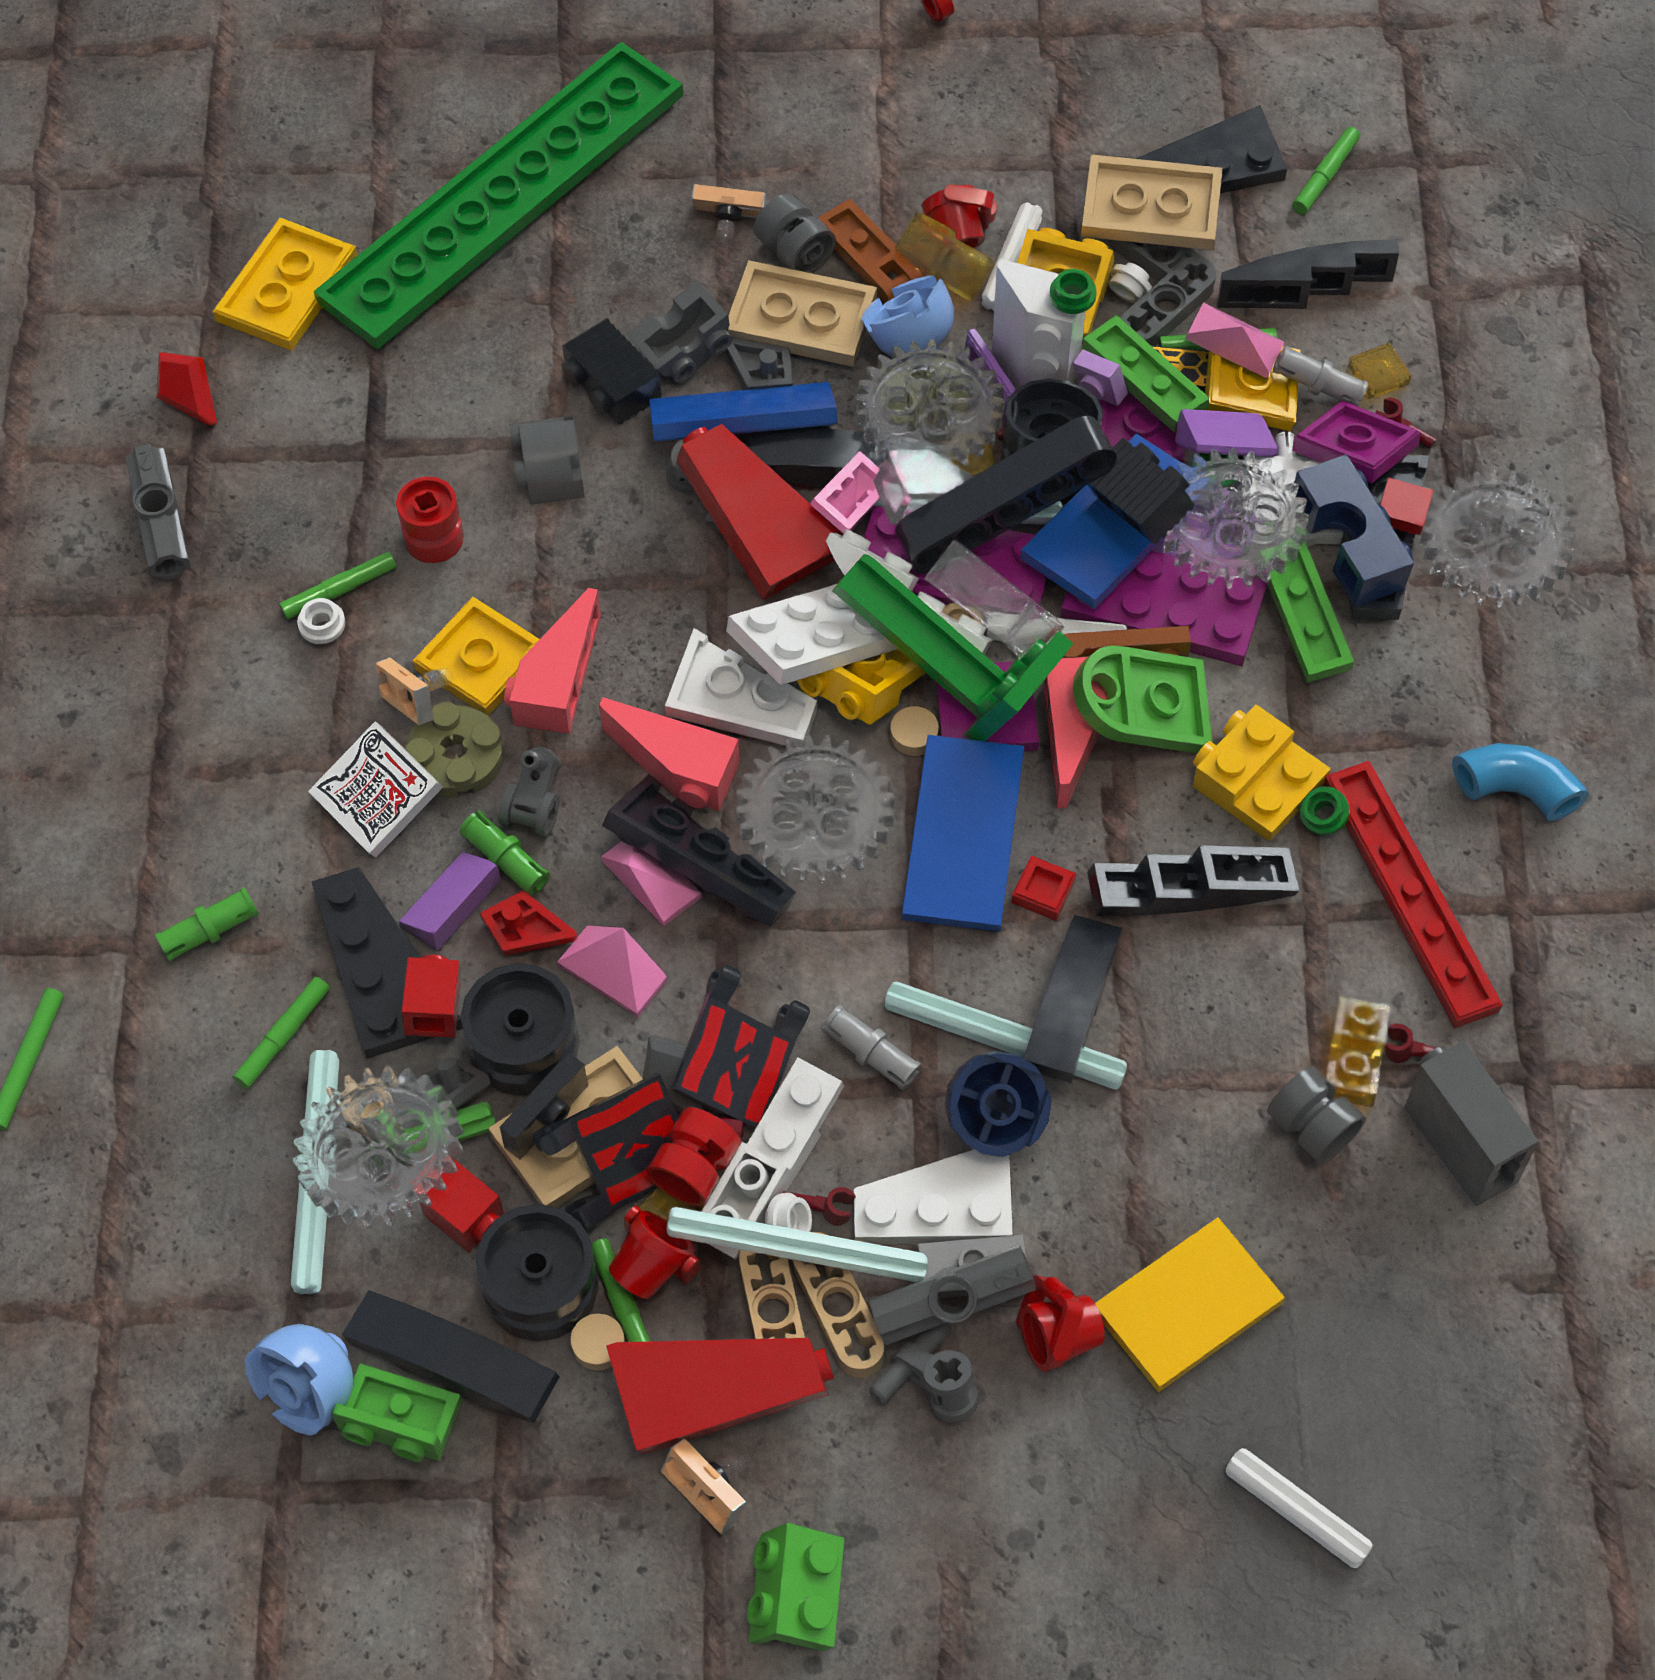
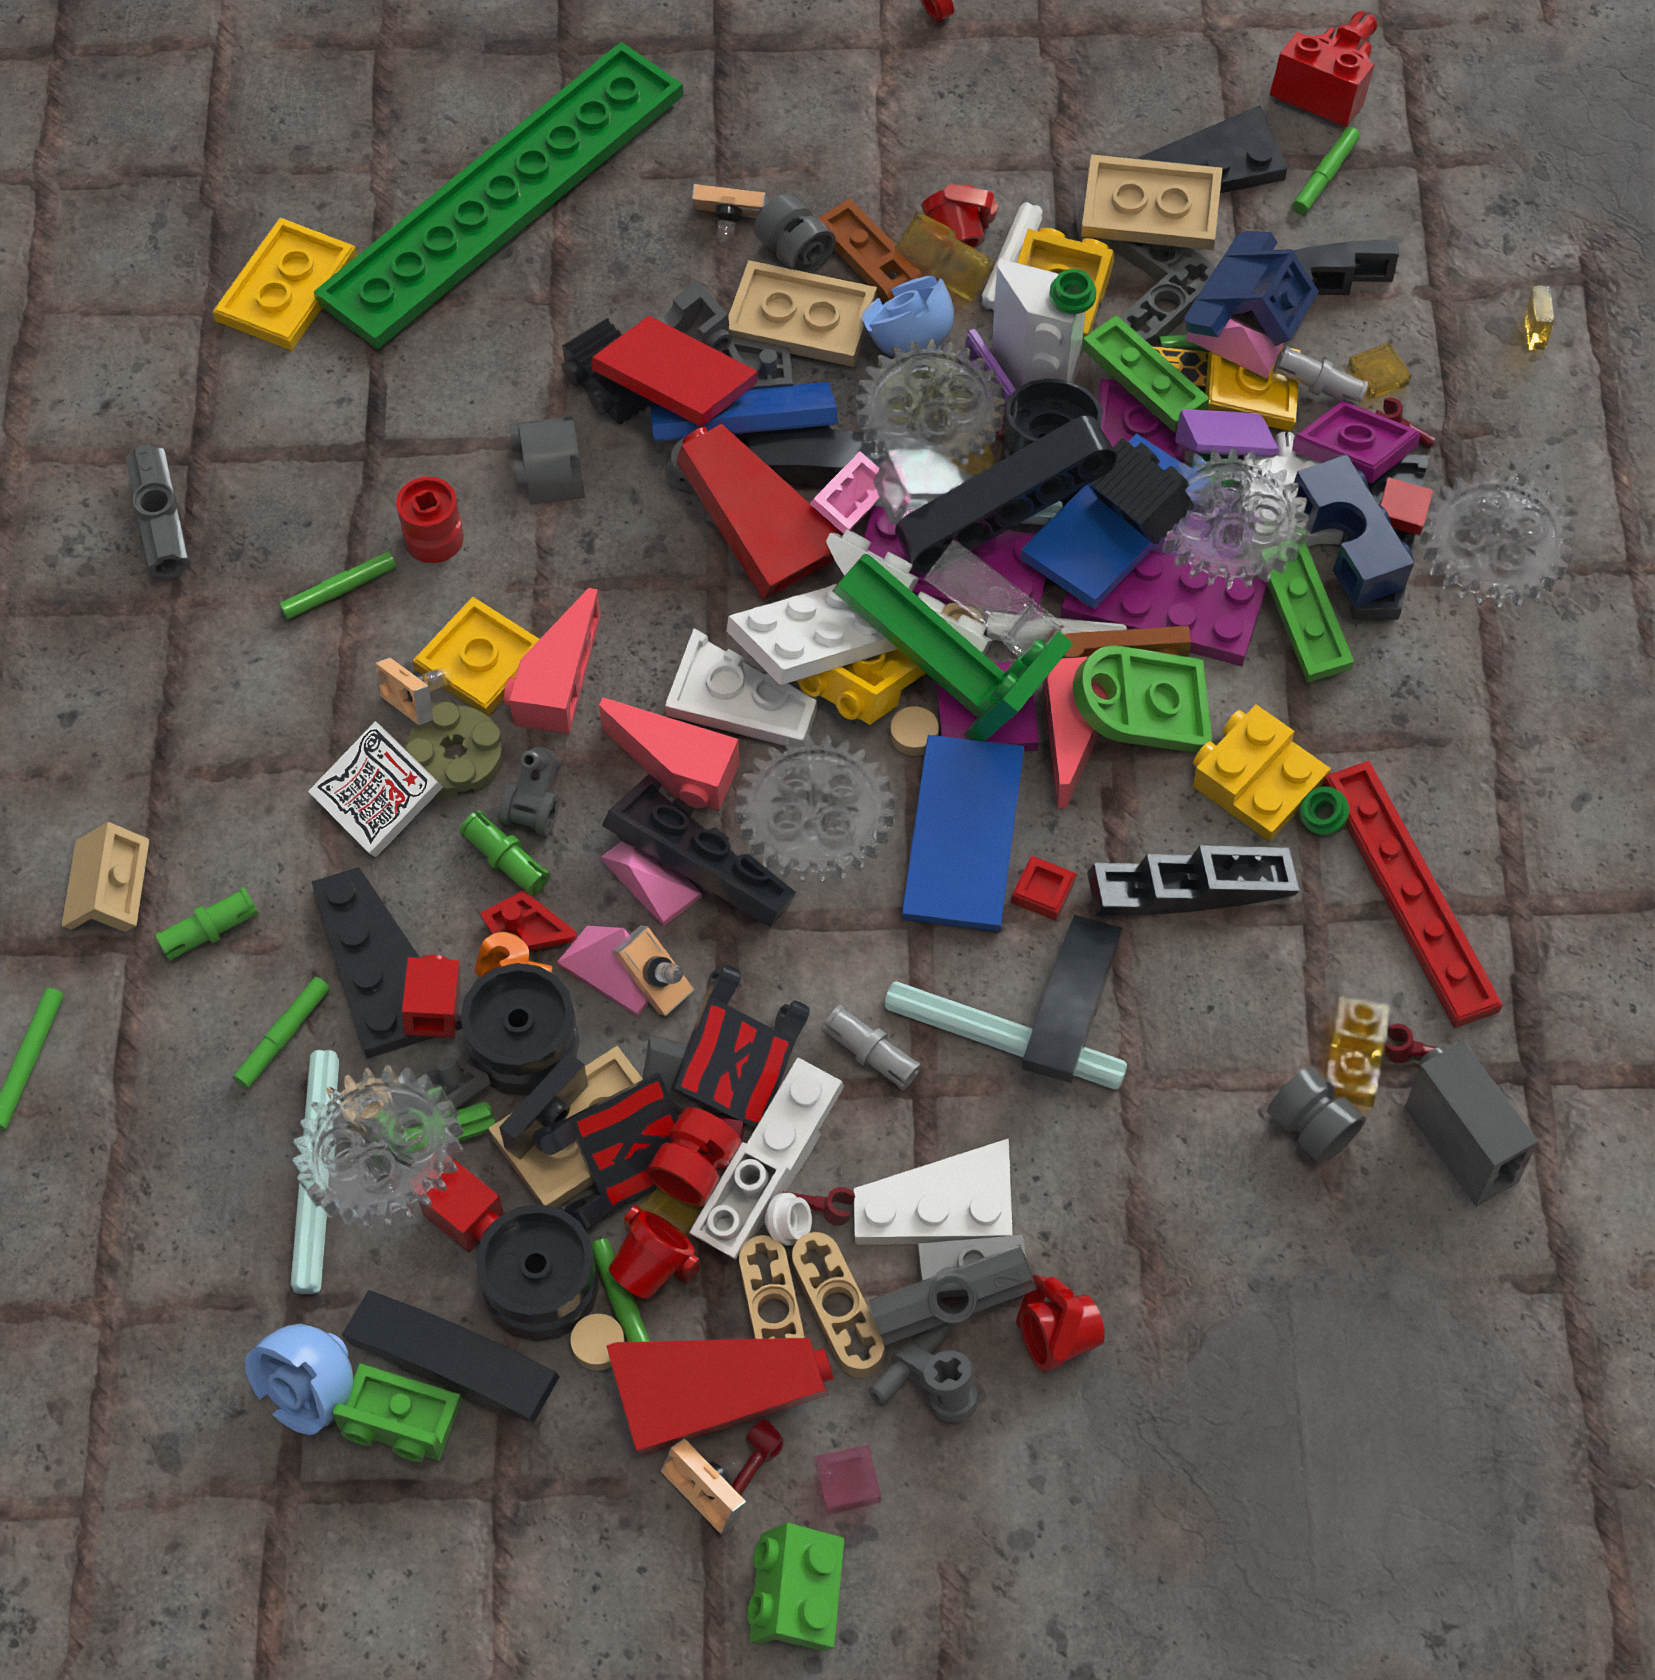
(106, 878): none -> tan panel
(185, 386): red piece -> none
(319, 611): white plate -> none
(451, 899): medium lavender slope -> none
(502, 950): none -> orange piece
(653, 970): none -> light nougat piece
(674, 370): none -> red tile
(767, 1445): none -> dark red hand
(796, 1244): light aqua axle -> none
(848, 1479): none -> clear pink plate
(997, 1103): dark blue cylinder -> none
(1100, 377): lavender plate -> none
(1129, 282): white plate -> none
(1188, 1304): yellow tile -> none
(1255, 280): none -> dark blue plate
(1299, 1508): white axle -> none
(1327, 71): none -> red brick
(1521, 771): dark azure cylinder -> none
(1539, 317): none -> clear yellow tile

